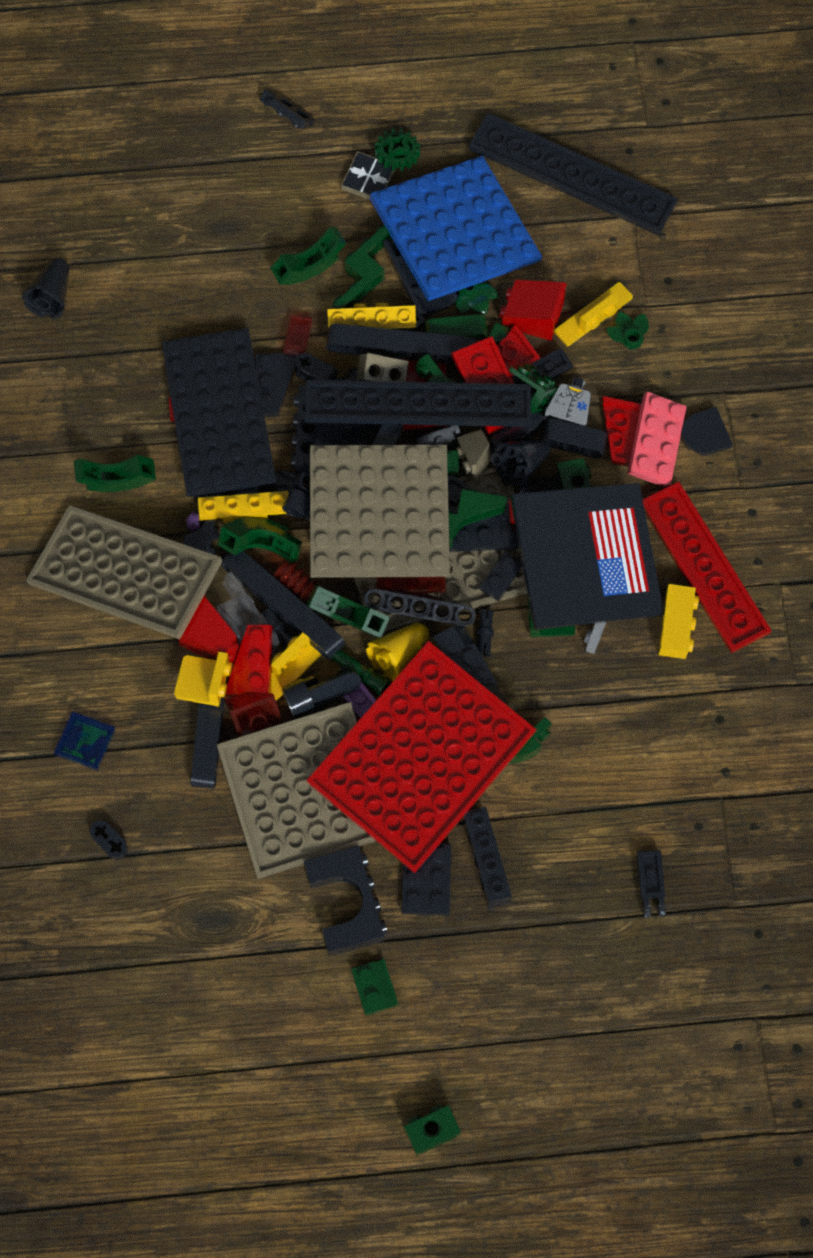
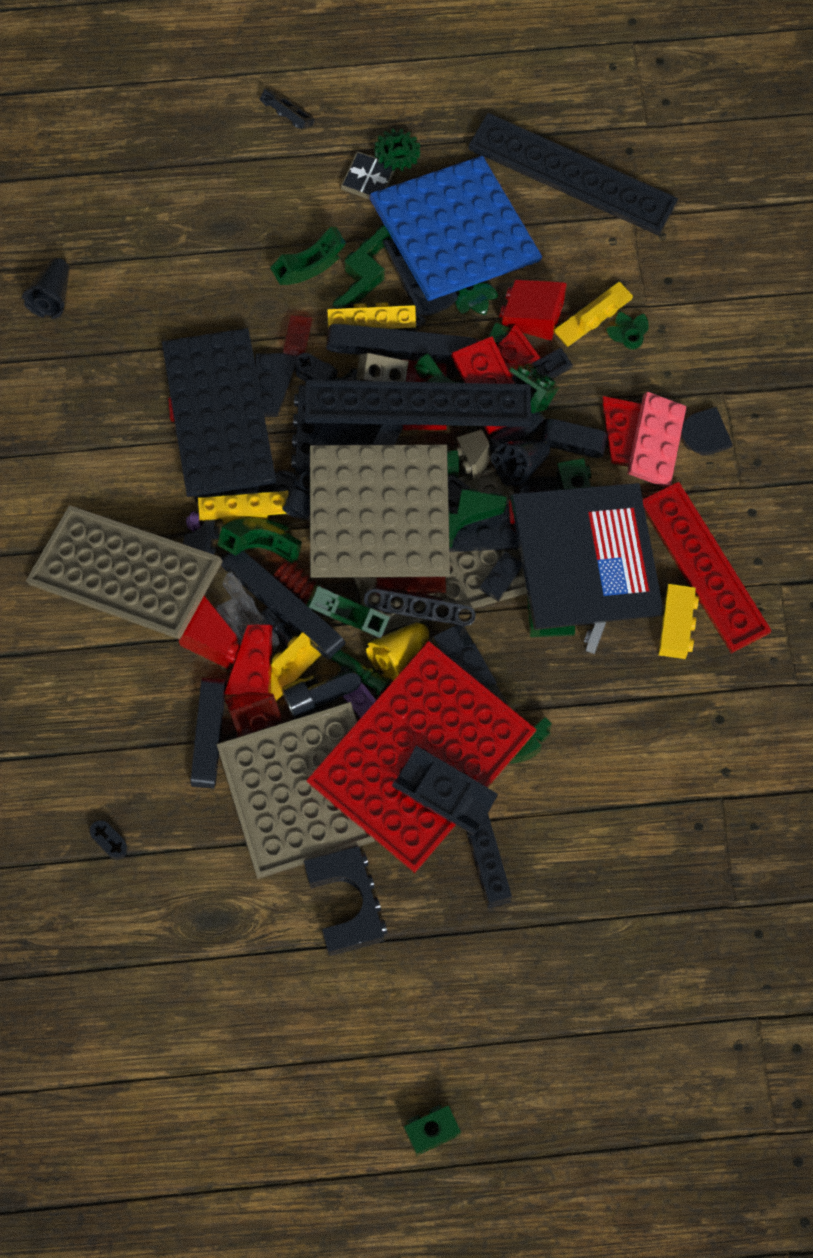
(84, 741): clear blue tile -> none
(115, 477): dark green arch -> none
(203, 679): yellow bracket -> none
(374, 987): dark green plate -> none
(429, 888): black plate -> none
(442, 436): black plate -> none
(445, 790): none -> black piece
(467, 326): dark green beam -> none
(485, 632): black pin -> none
(570, 403): light grey torso -> none
(651, 880): black hinge -> none

